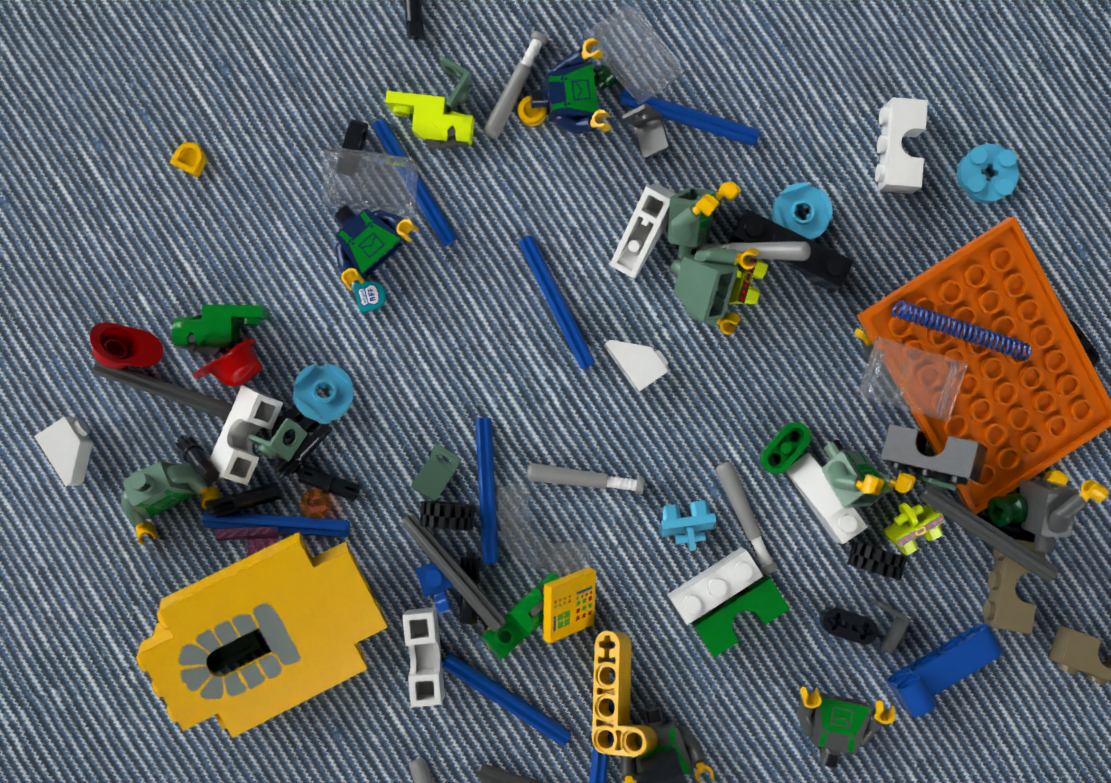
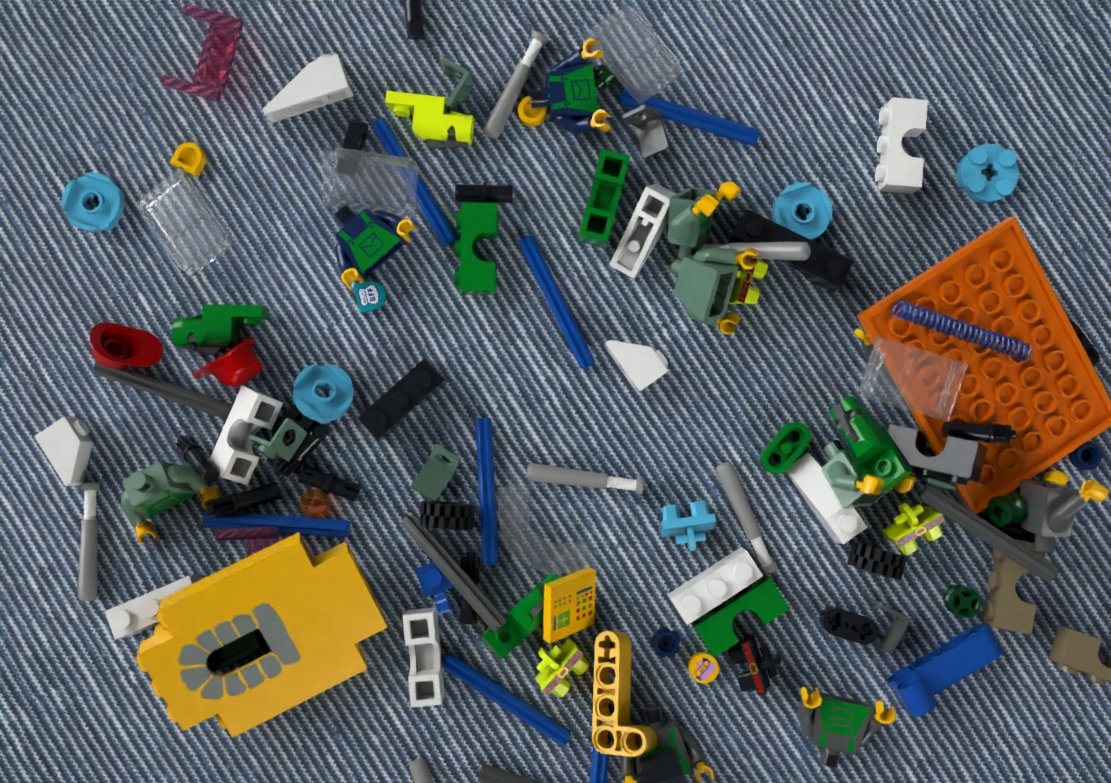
(86, 187): none -> medium azure plate
(88, 545): none -> light grey piece
(142, 611): none -> white arch
(184, 222): none -> clear piece
(215, 57): none -> clear pink plate
(314, 87): none -> white slope
(401, 399): none -> black arch
(476, 223): none -> green arch
(484, 193): none -> black axle
(557, 665): none -> neon yellow hips
(603, 198): none -> green arch
(669, 649): none -> dark blue plate
(703, 667): none -> yellow tile
(757, 677): none -> black hips
(870, 442): none -> green plate
(968, 604): none -> dark green wheel
(982, 432): none -> black piece
(1093, 456): none -> dark blue plate

